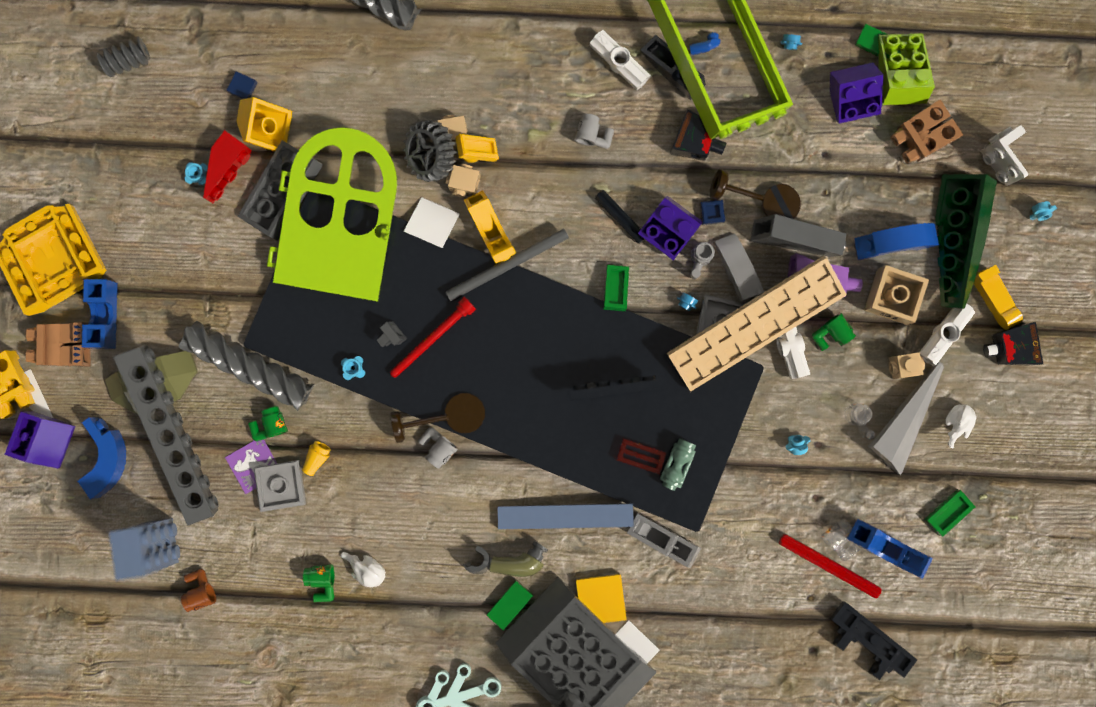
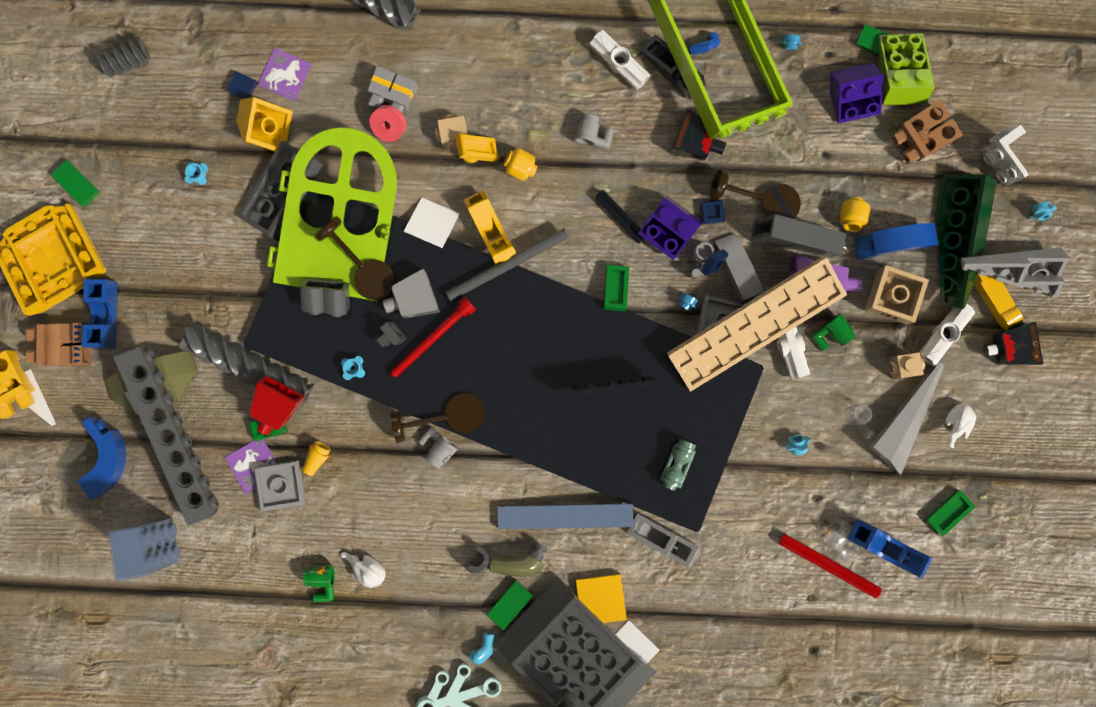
(39, 439): dark purple slope -> none
(75, 183): none -> green tile
(199, 596): dark orange piece -> none
(224, 161): red slope -> none
(274, 404): none -> red torso
(284, 74): none -> medium lavender sticker
(325, 297): none -> dark grey brick
(373, 278): none -> dark brown piece
(391, 89): none -> light grey hips
(393, 117): none -> coral piece
(413, 297): none -> light grey torso
(429, 150): dark grey gear -> none
(463, 180): tan brick -> none
(483, 653): none -> medium azure arm
(520, 164): none -> yellow head
(622, 450): clear red tile -> none
(714, 262): none -> dark blue tile
(854, 214): none -> yellow head
(887, 652): black hinge -> none
(1029, 269): none -> light grey wedge

